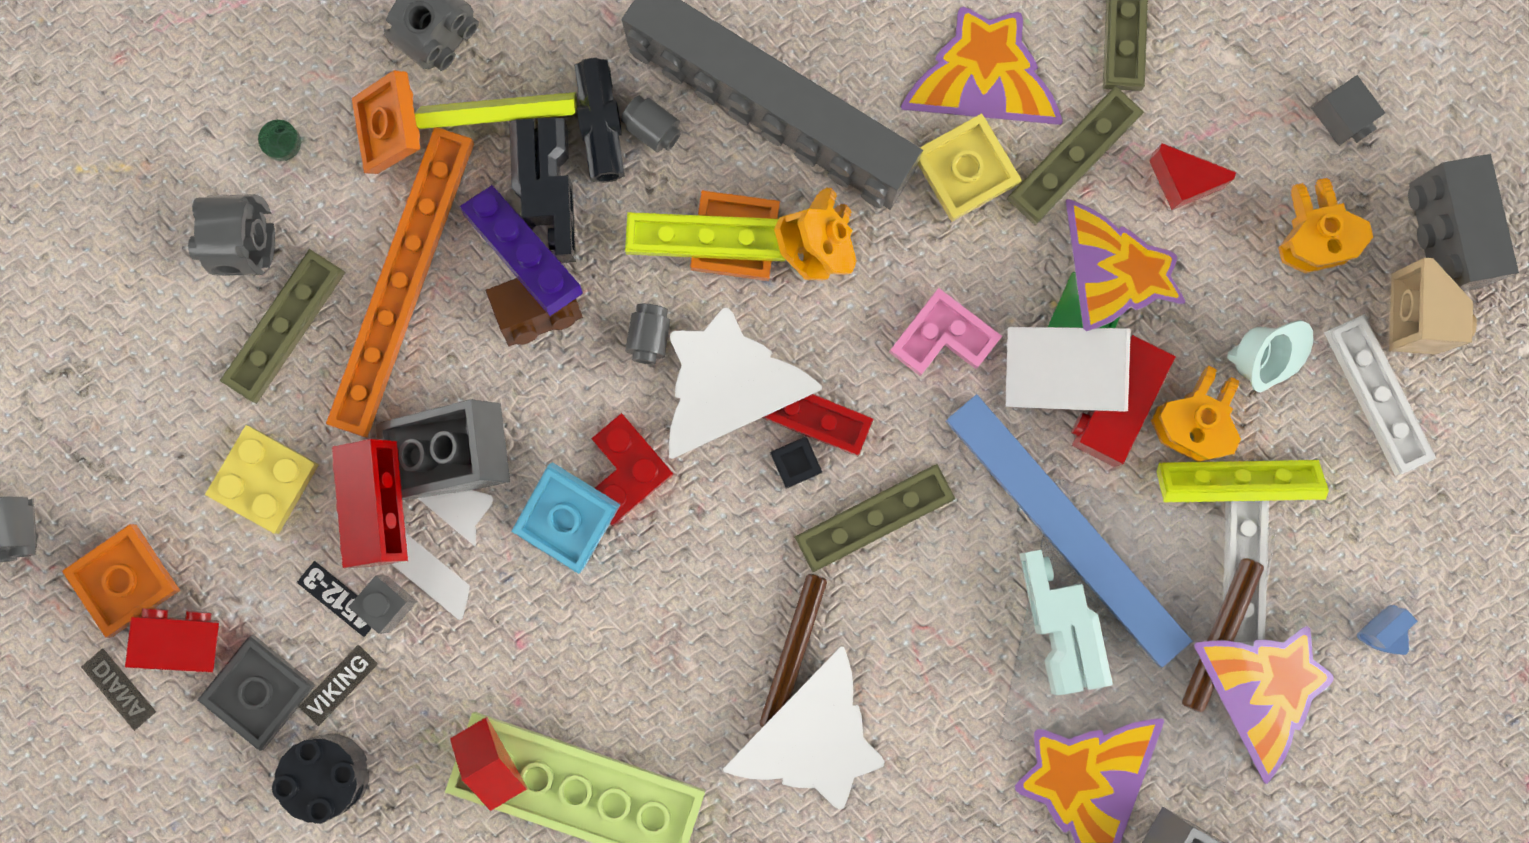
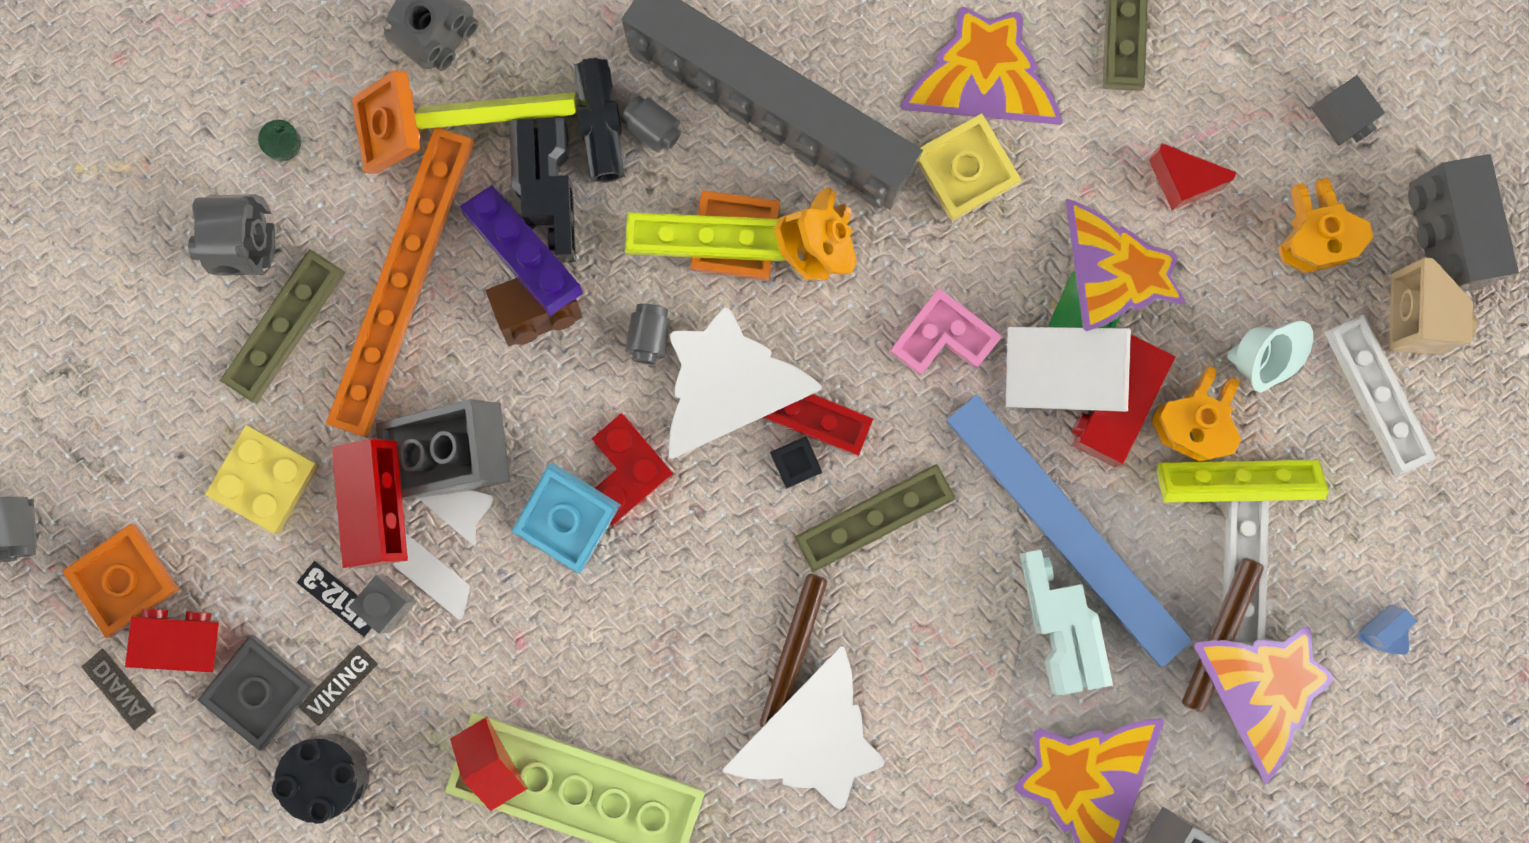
(1075, 155): olive tile -> none

